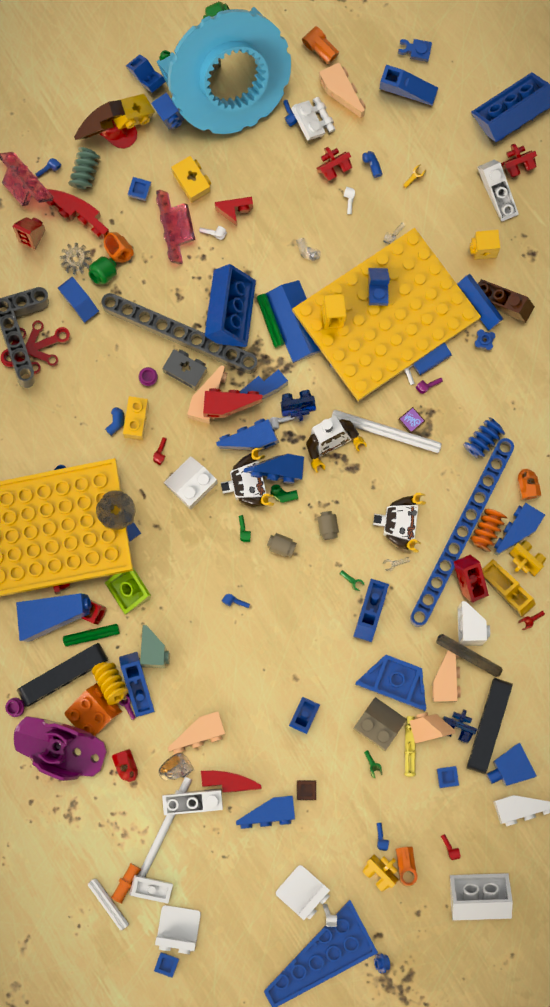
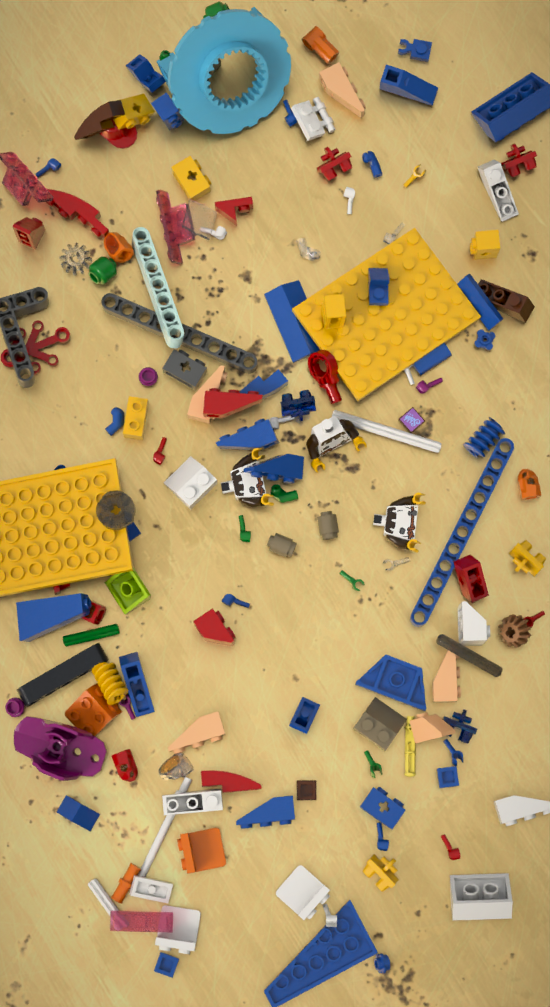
(78, 299): blue slope -> none
(78, 813): none -> blue slope
(83, 168): sand green piece -> none
(139, 188): blue plate -> none
(141, 921): none -> clear pink slope
(153, 650): sand green slope -> none
(157, 295): none -> light aqua beam
(199, 219): none -> clear piece
(202, 850): none -> orange bracket
(212, 629): none -> red slope
(230, 306): blue slope -> none
(270, 320): green axle -> none
(328, 378): none -> red pin
(371, 610): blue slope -> none
(388, 818): none -> blue brick
(406, 863): orange piece -> none
(455, 754): none -> blue hand
(487, 529): orange piece -> none
(489, 725): black beam -> none
(508, 588): yellow slope -> none
(512, 767): blue torso -> none
(514, 630): none -> medium nougat gear
(524, 525): blue slope -> none

